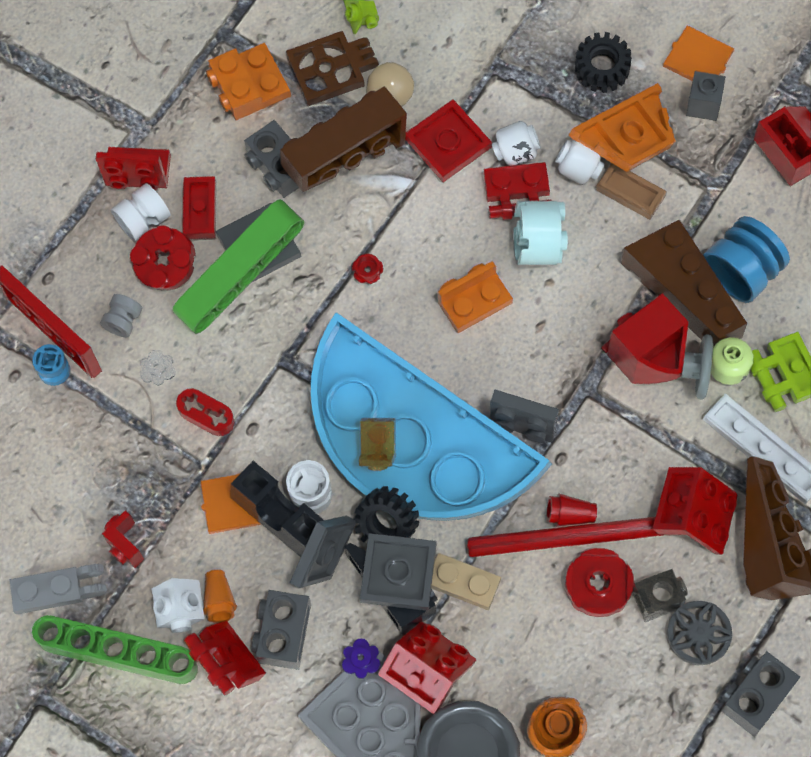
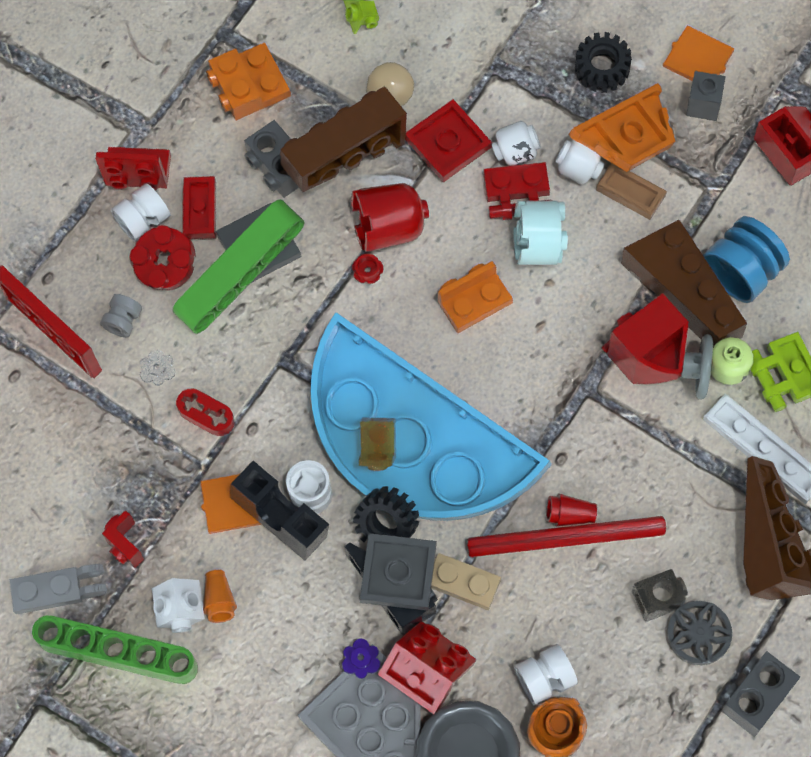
(55, 371): dark azure wheel -> none
(230, 652): red plate -> none
(290, 630): dark grey brick -> none
(323, 551): dark grey plate -> none
(355, 54): reddish brown piece -> none
(388, 215): none -> red cylinder
(524, 416): dark grey plate -> none
(545, 674): none -> white wheel
(586, 597): red plate -> none
(696, 506): red bracket -> none

